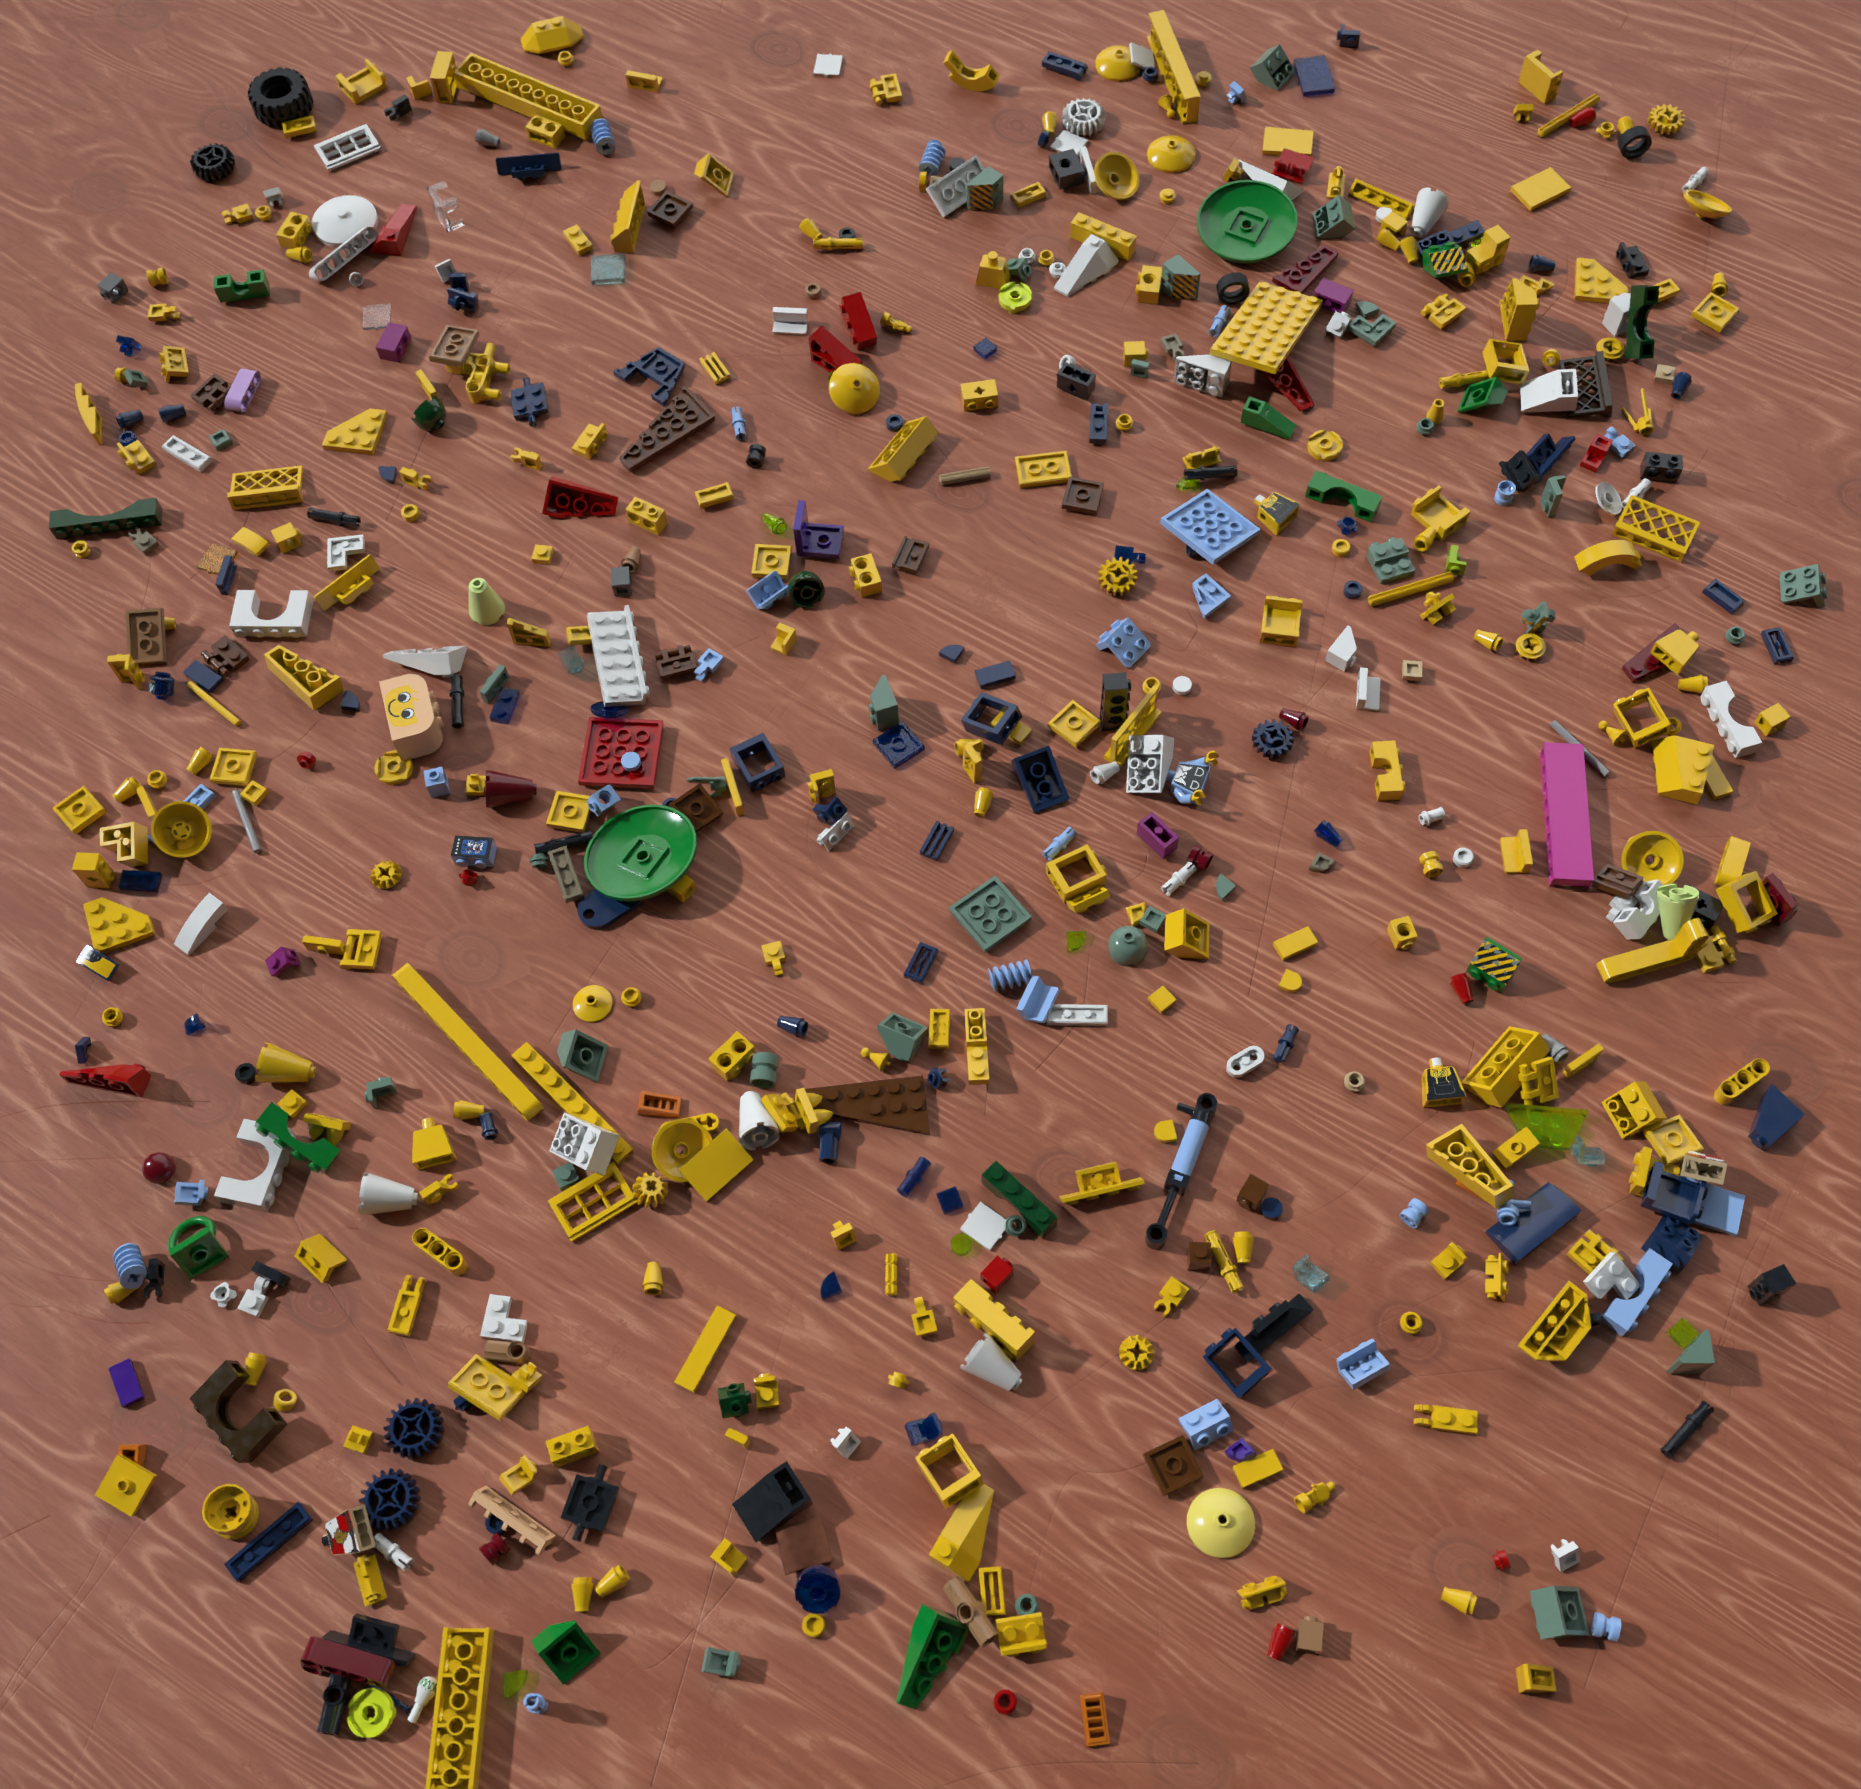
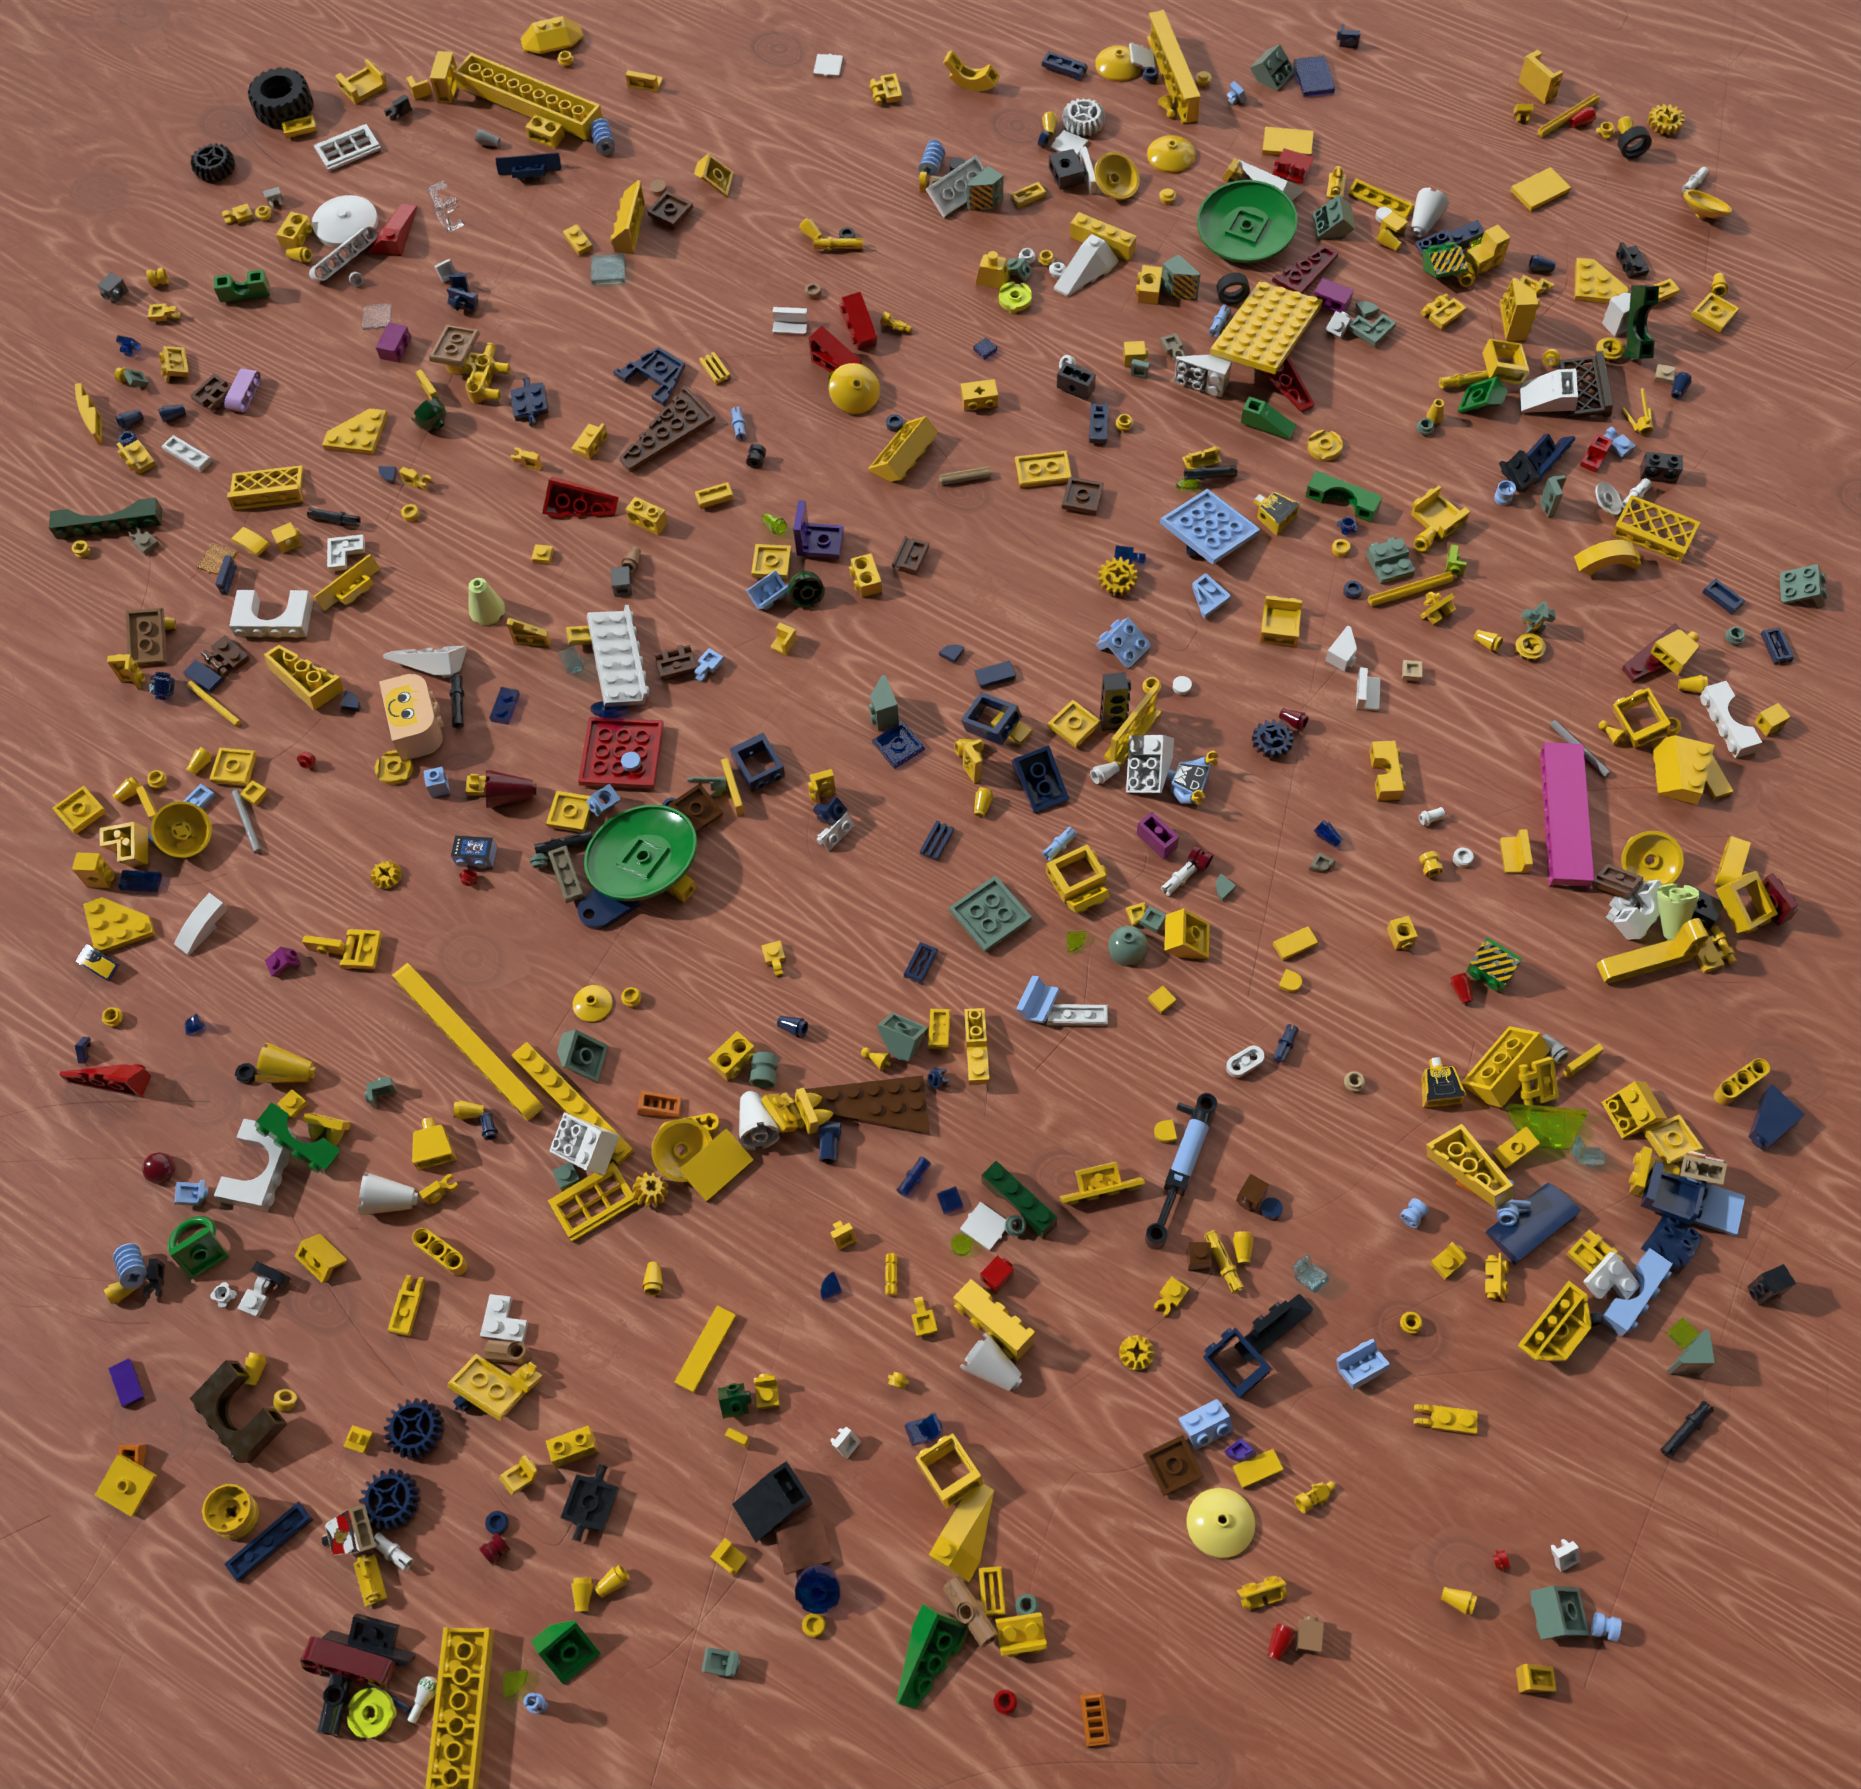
(220, 439): sand green tile -> none
(494, 684): sand green plate -> none
(512, 1518): light nougat hinge -> none
(1010, 975): light blue piece -> none
(1409, 249): yellow cone -> none

